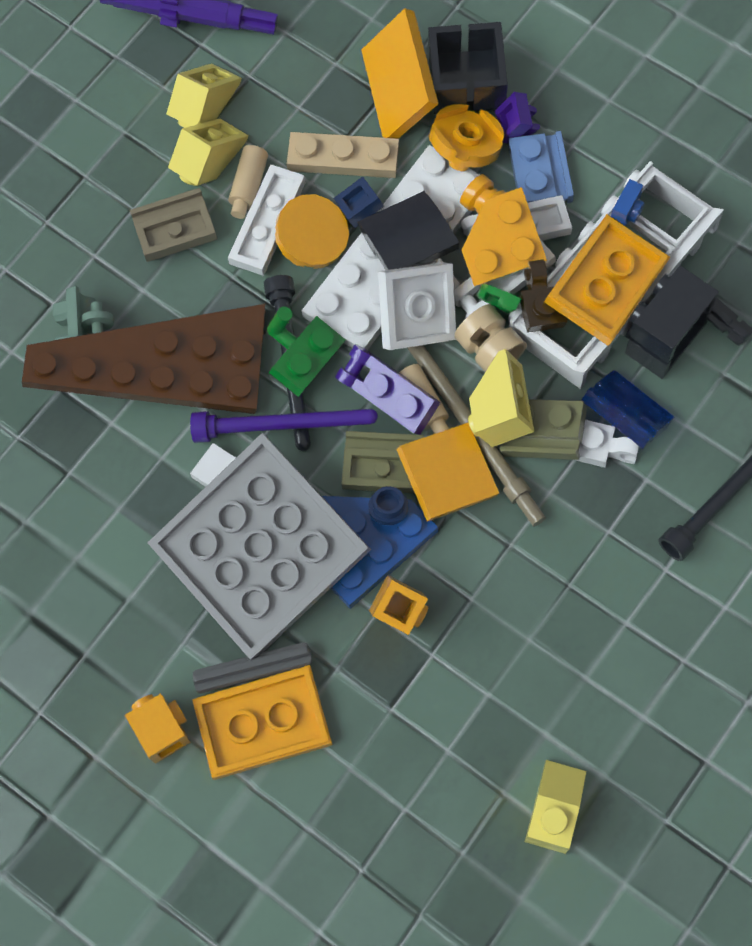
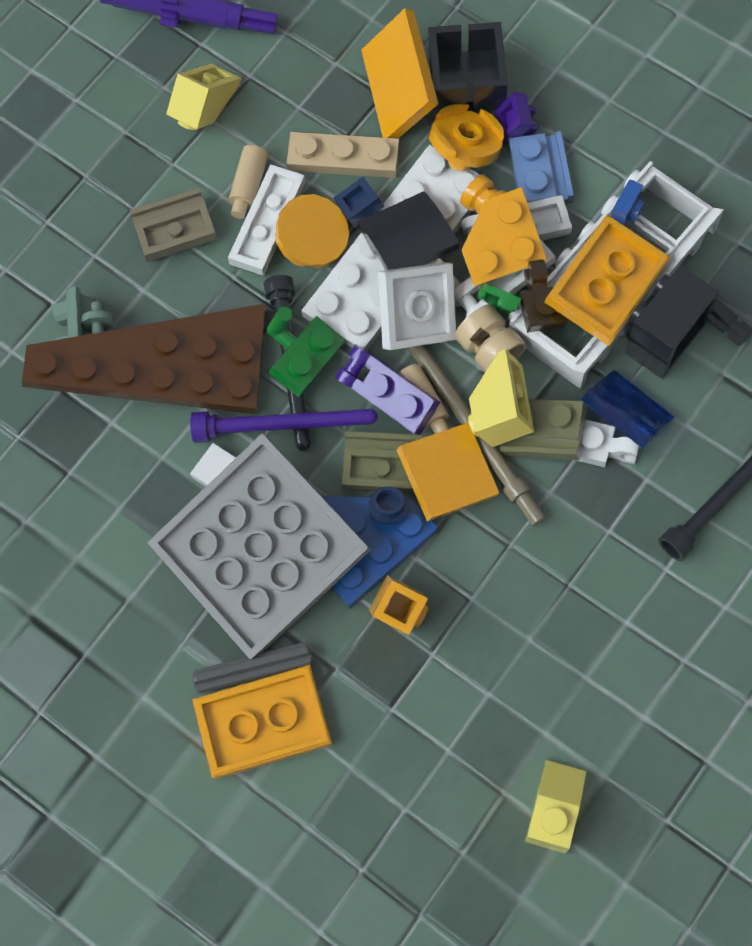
(158, 726): light orange brick -> none
(205, 151): light yellow slope -> none

